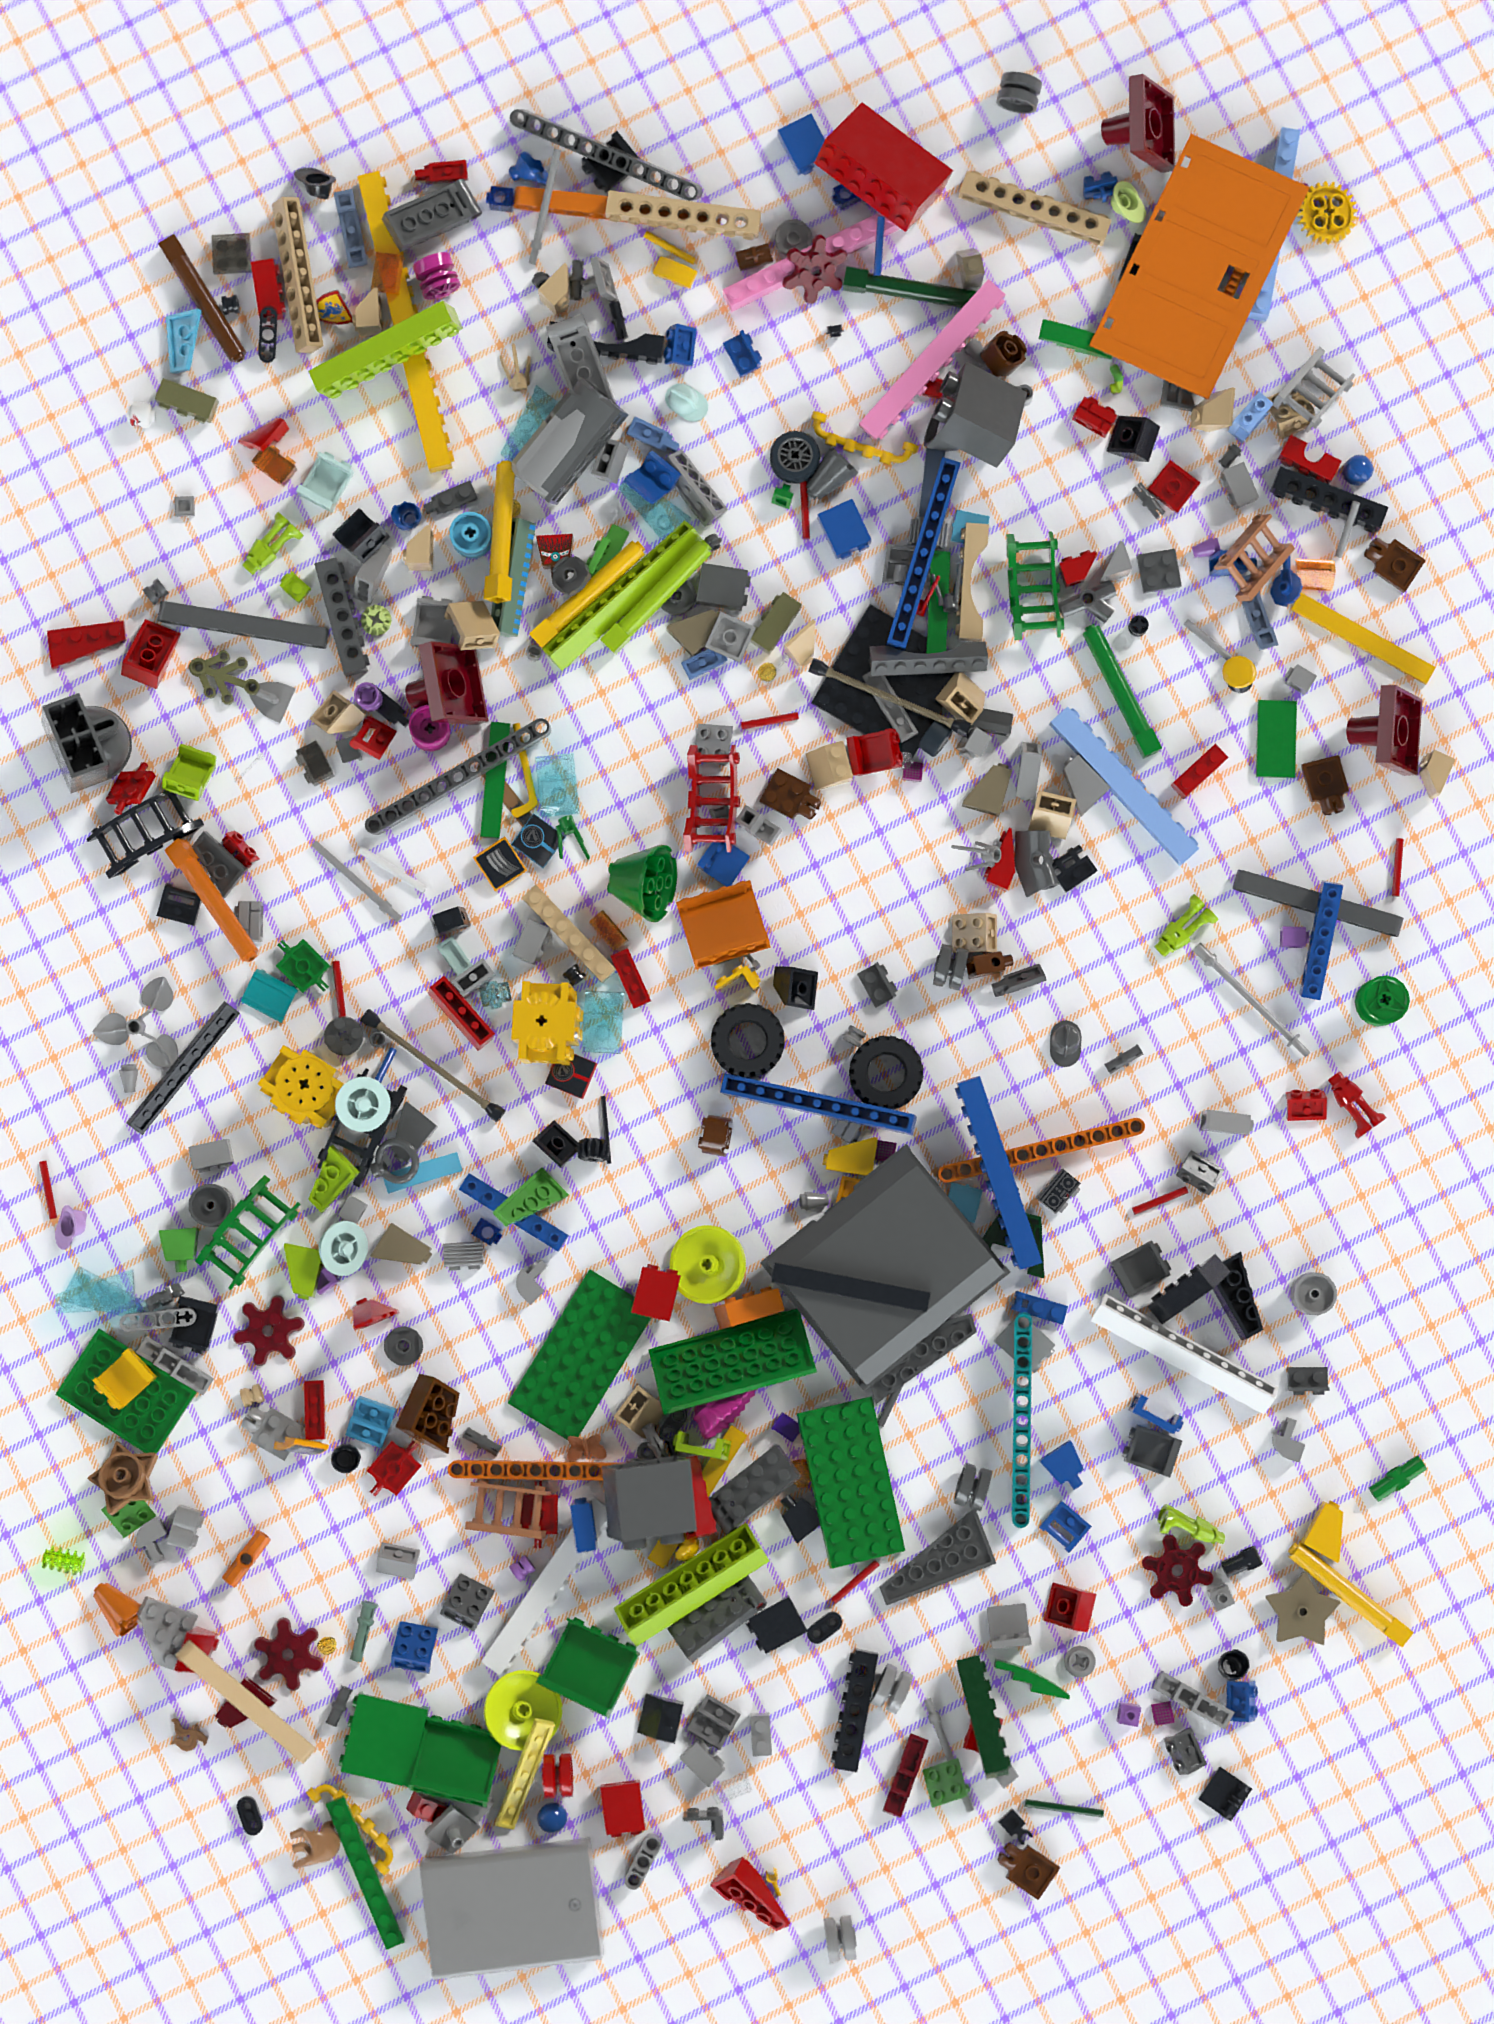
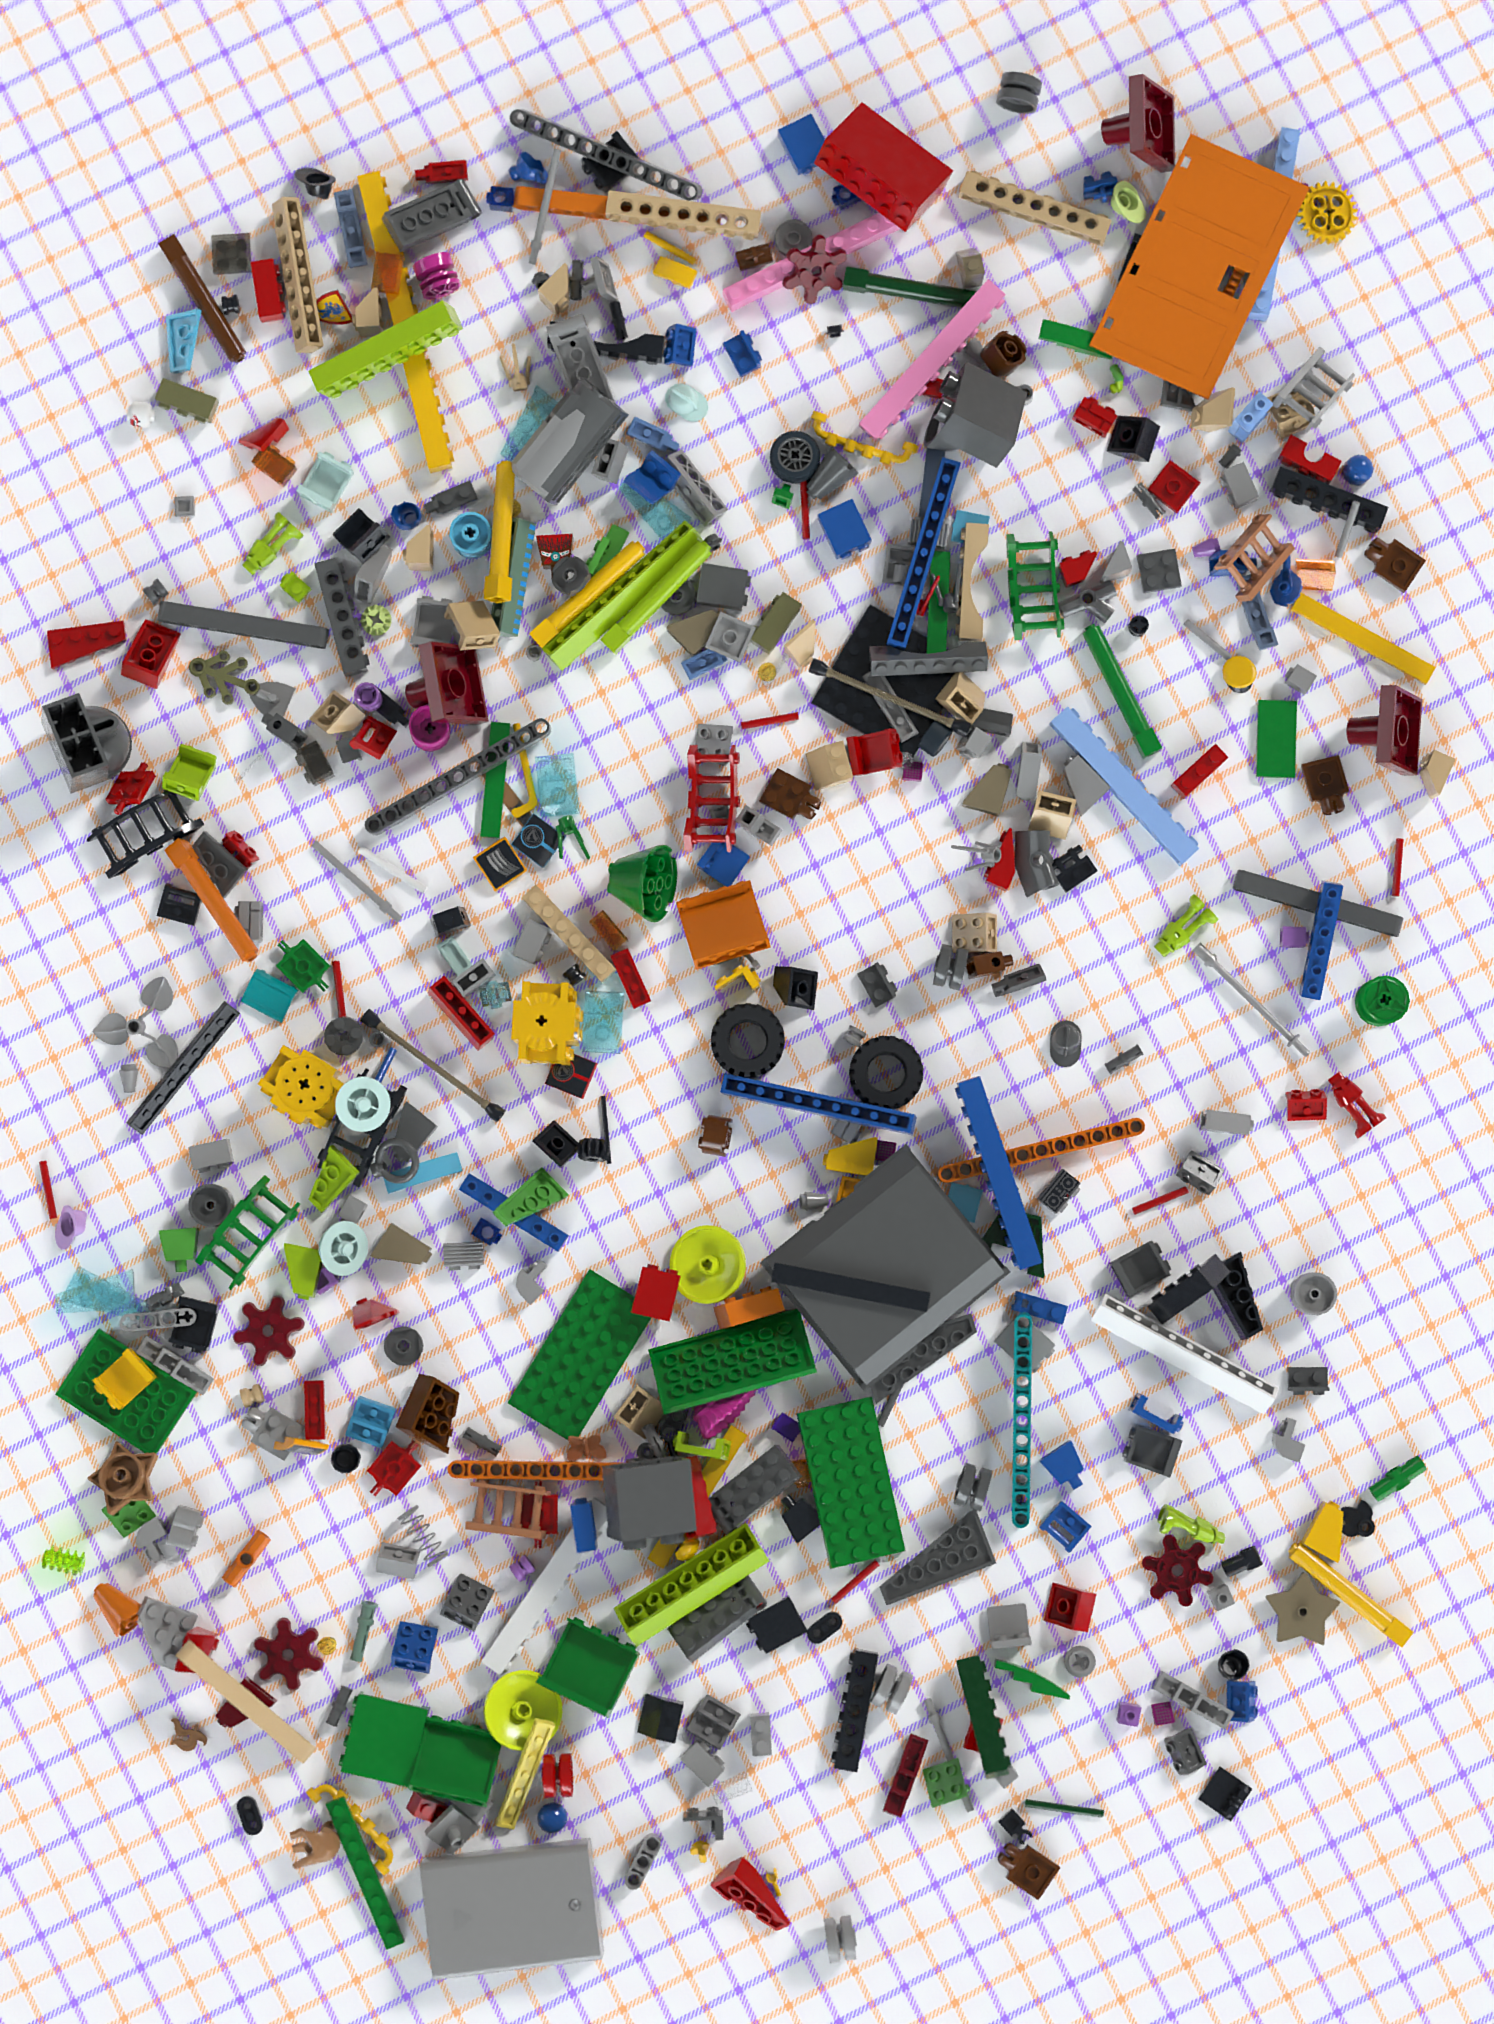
(274, 320): black beam -> none
(284, 730): none -> dark grey torso
(408, 1513): none -> light grey piece
(623, 1808): red panel -> none
(700, 1848): none -> yellow plate
(879, 246): blue bar -> none
(1355, 1518): none -> black plate

